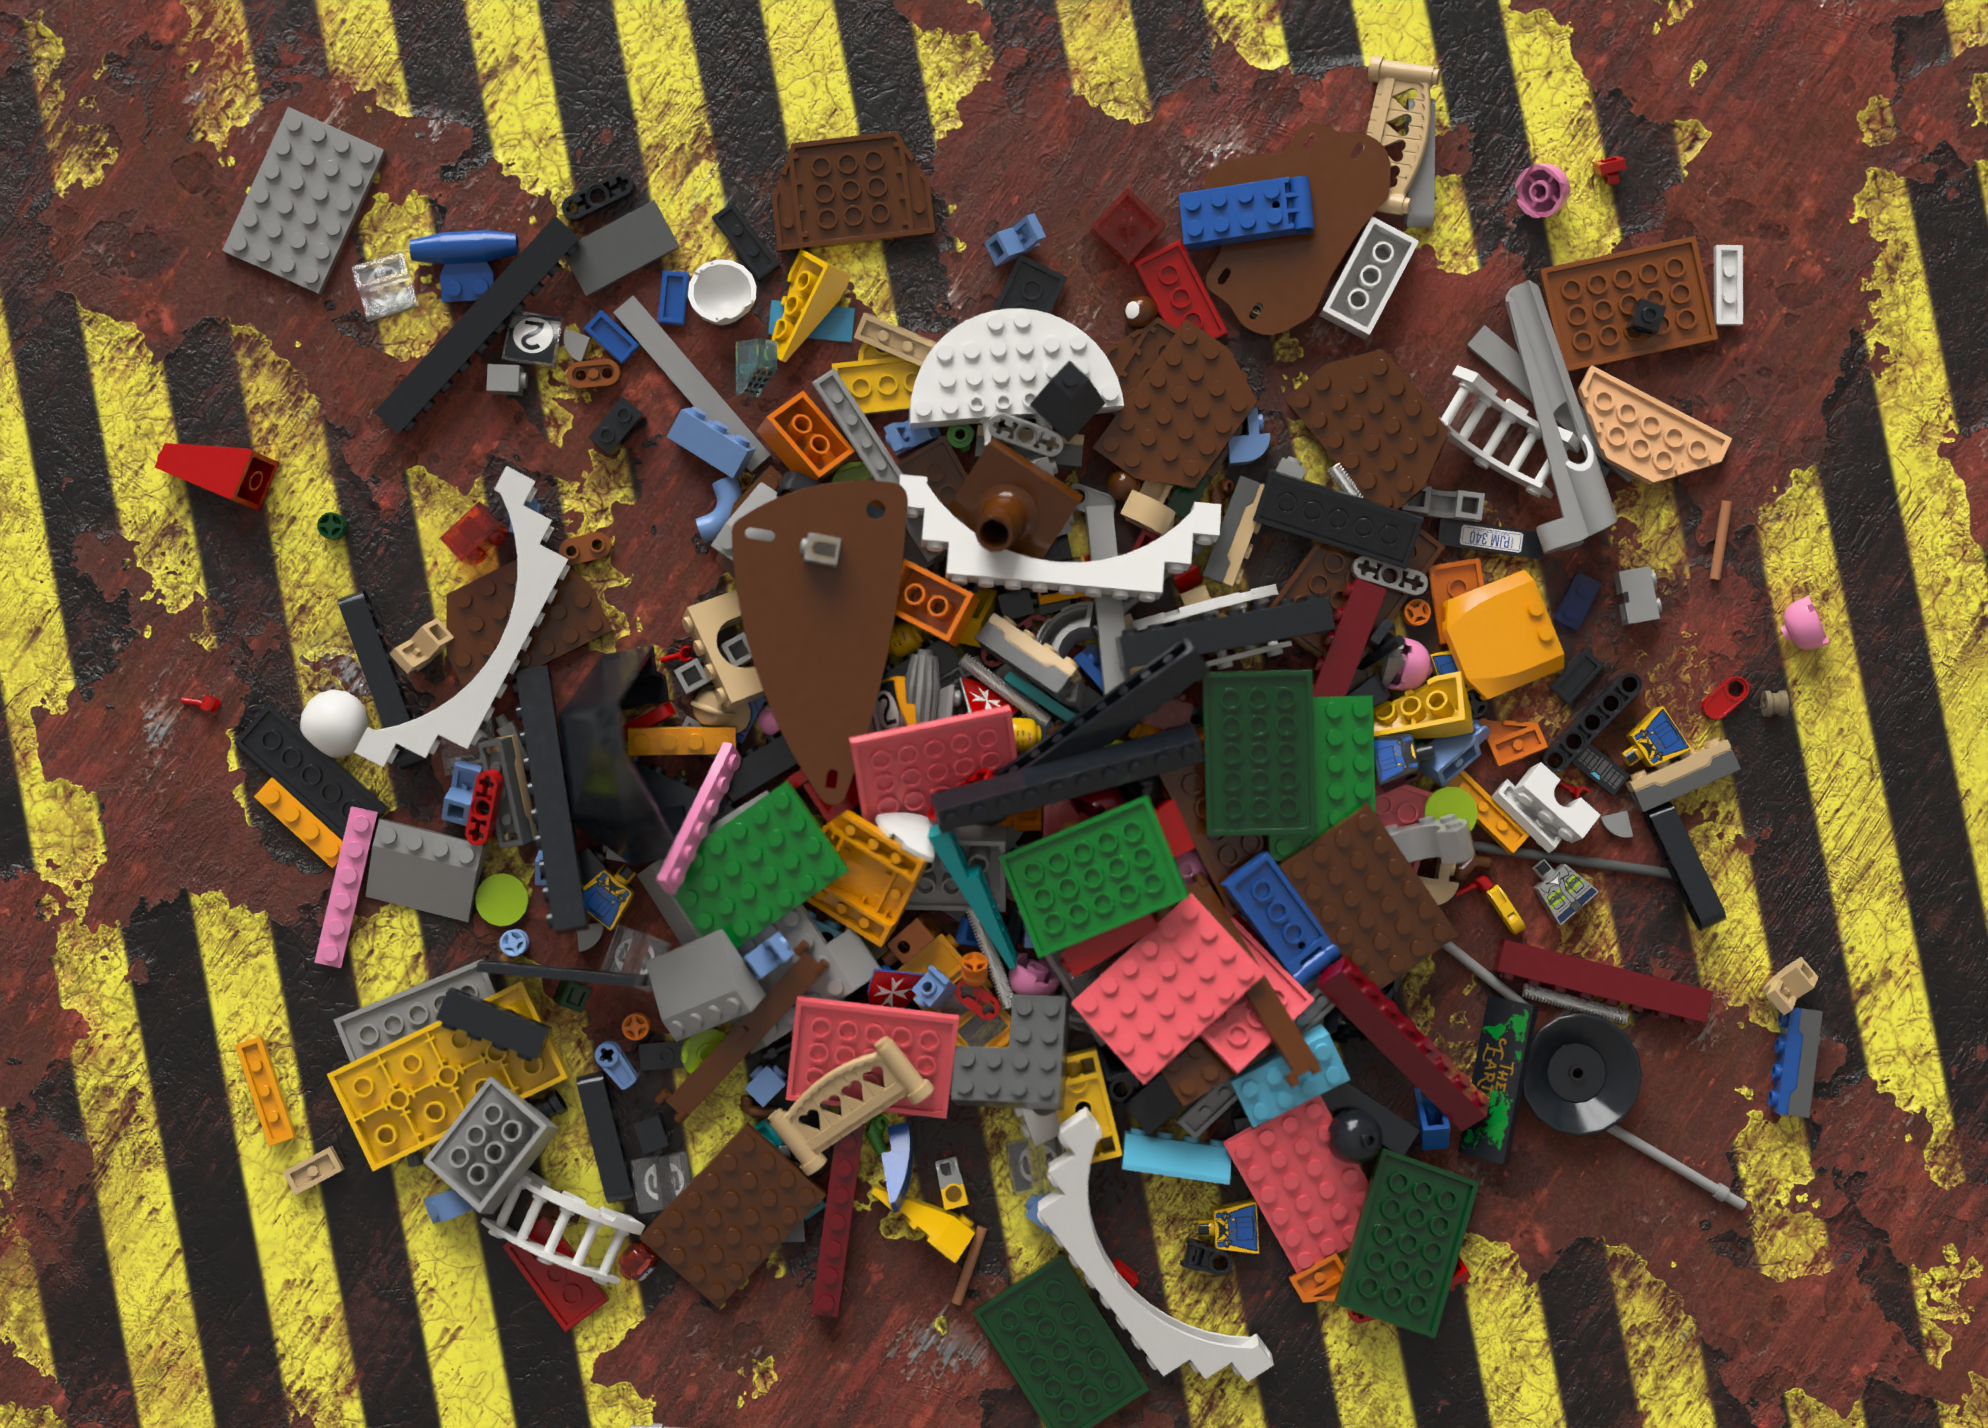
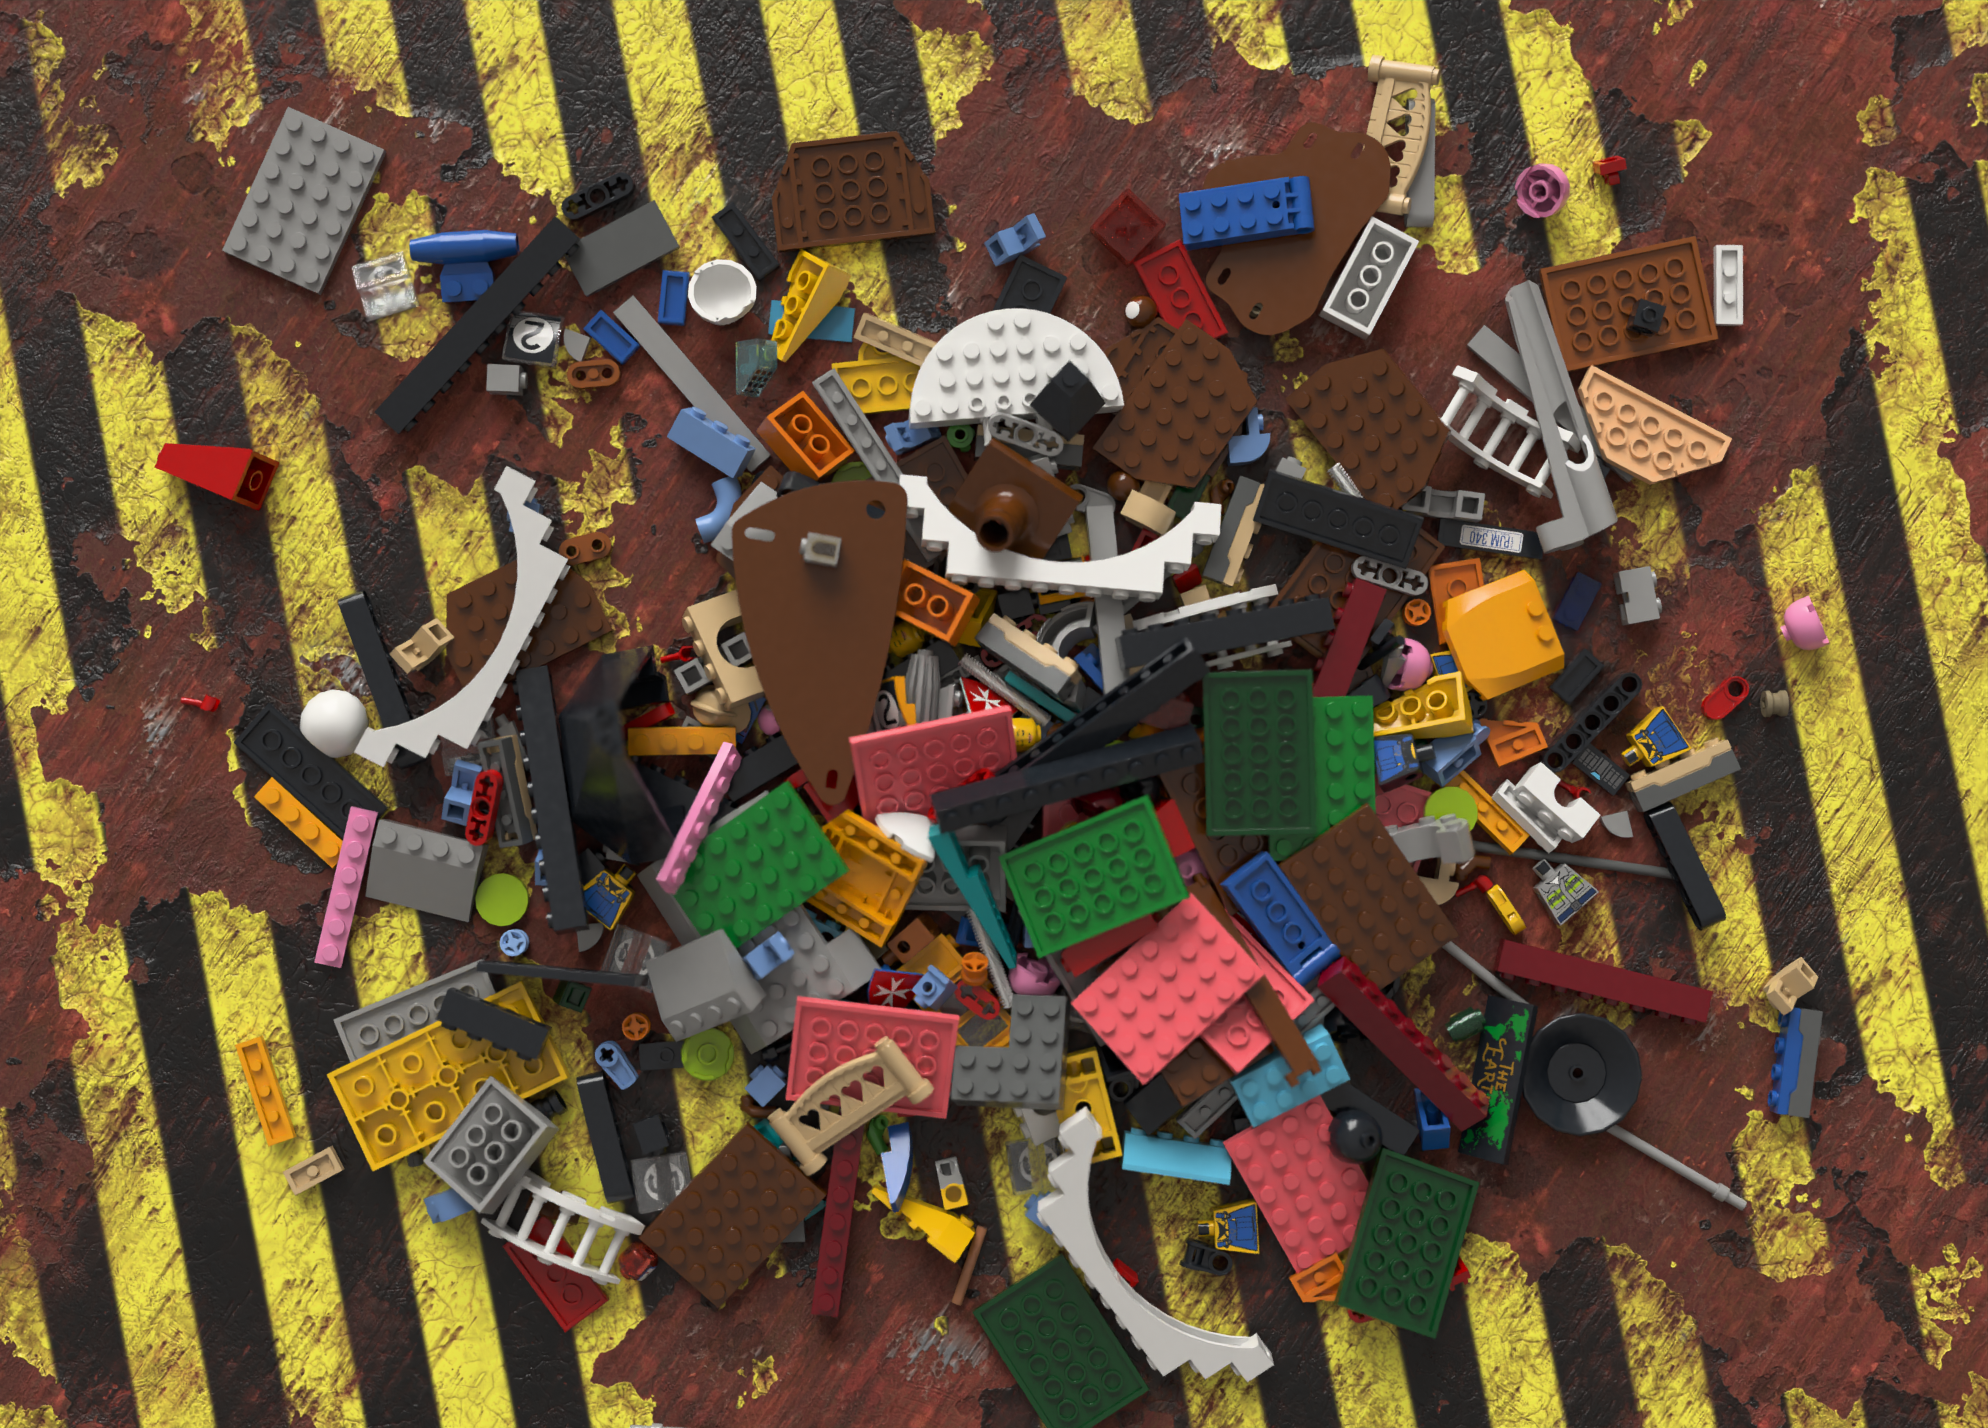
(327, 525): dark green wheel -> none
(475, 534): clear red brick -> none
(617, 427): black brick -> none
(745, 1035): reddish brown piece -> none
(1025, 821): orange plate -> none
(1465, 1024): none -> clear green brick
(1574, 1002): white axle -> none
(1720, 541): nougat bar -> none

